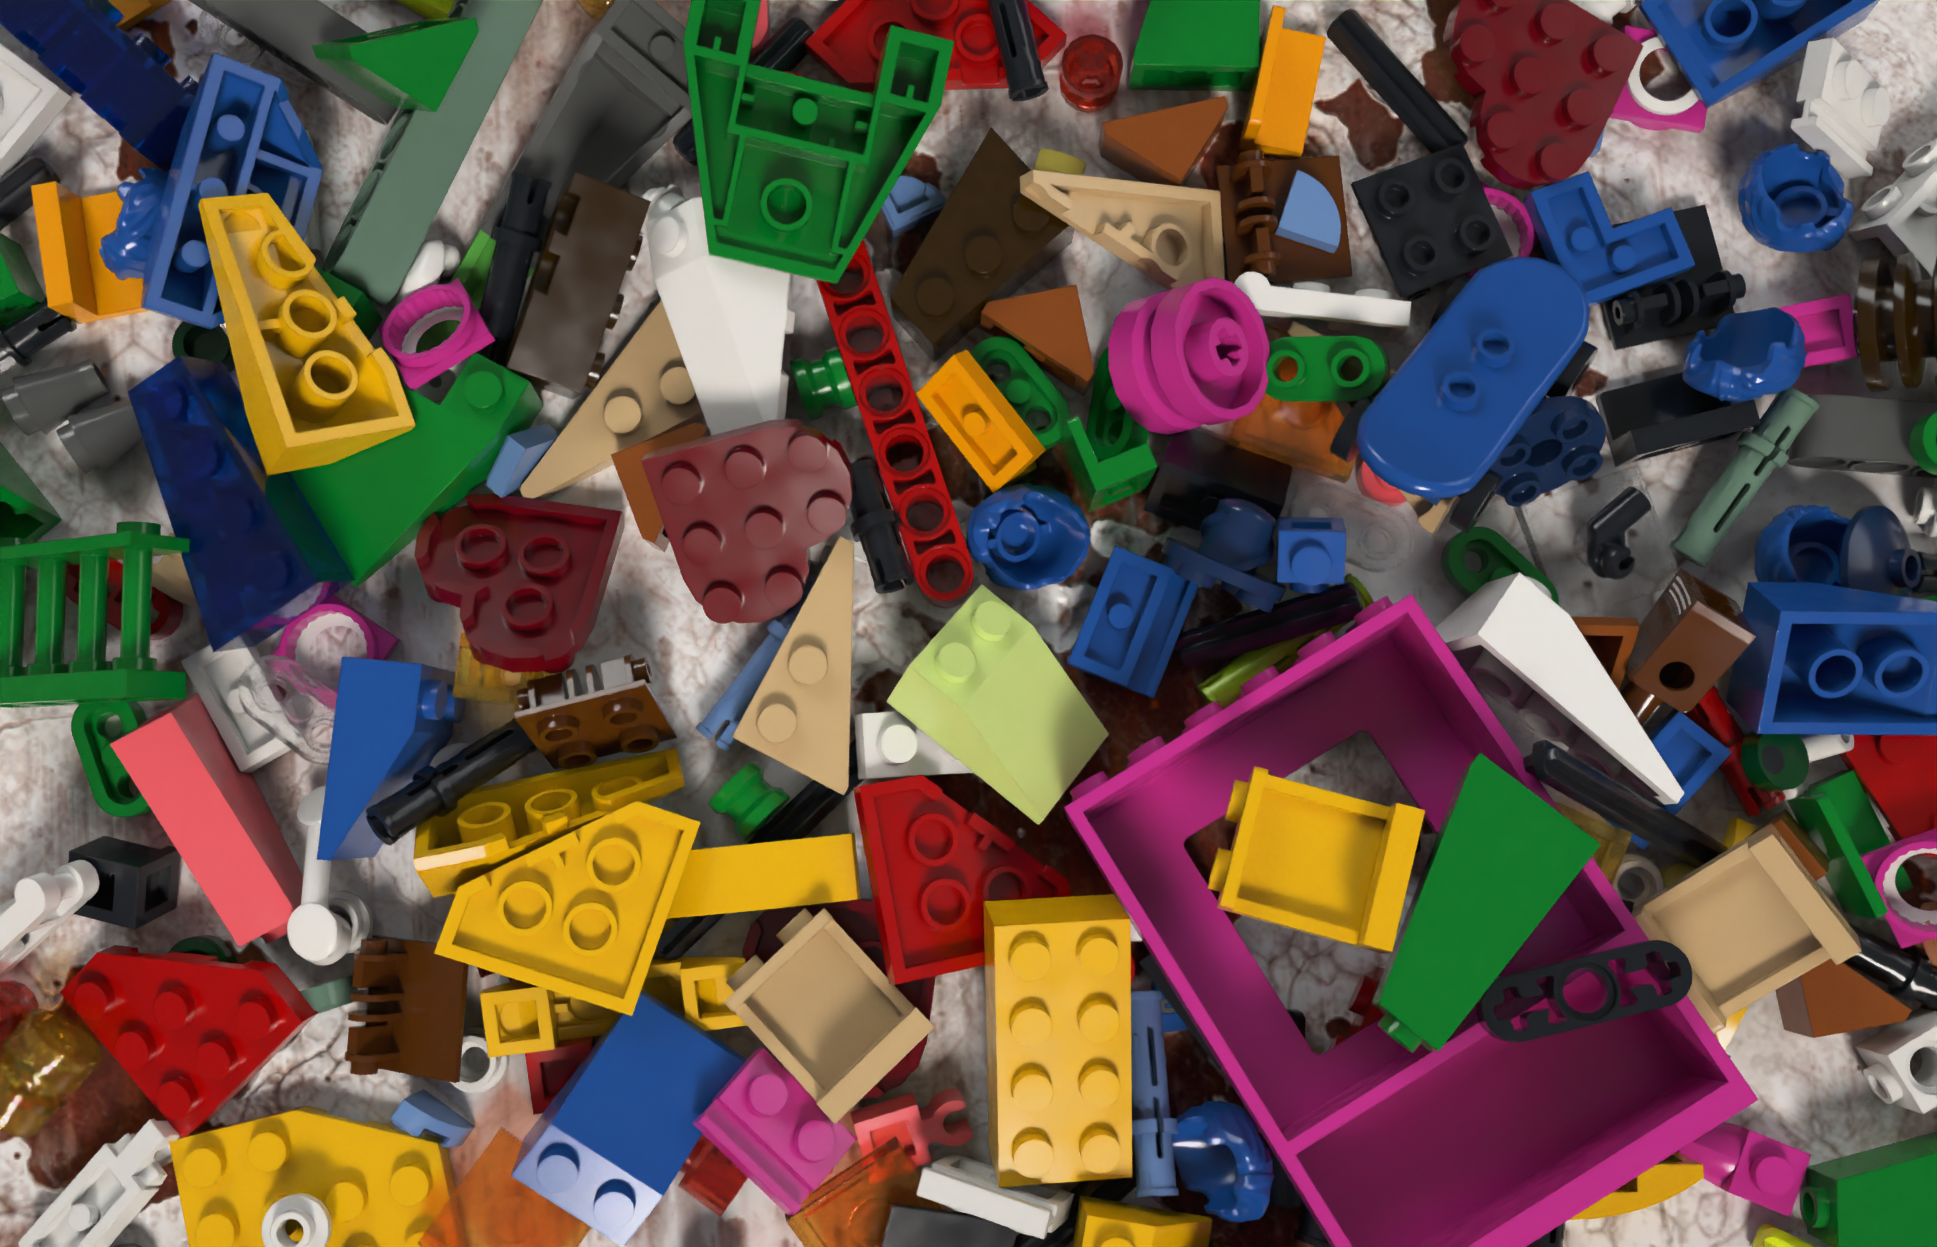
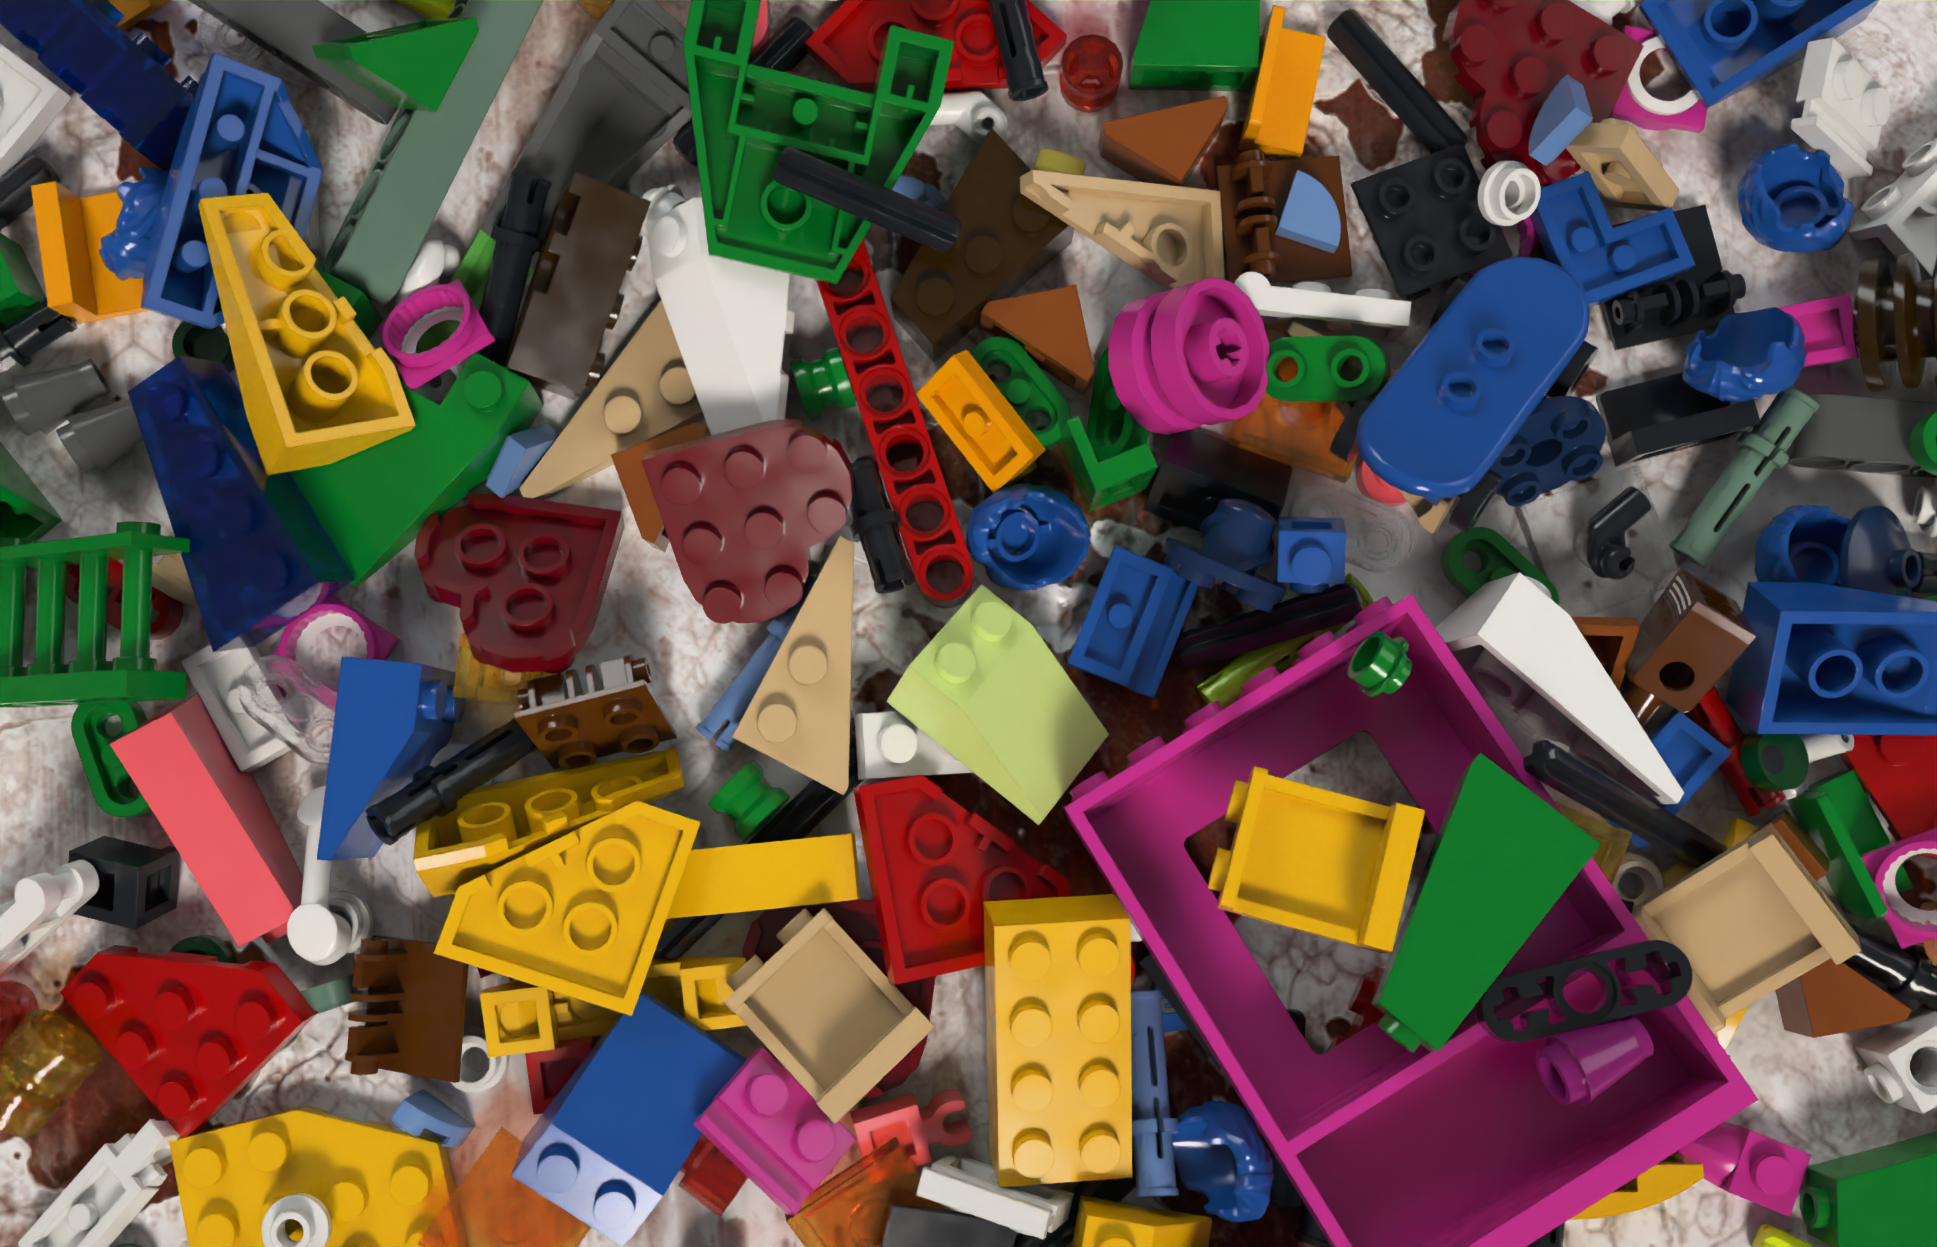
(866, 199): none -> black axle
(972, 114): none -> white arm
(1380, 664): none -> green plate
(1508, 193): none -> white plate
(1559, 120): none -> medium blue tile
(1591, 1058): none -> magenta cone
(1623, 166): none -> tan plate

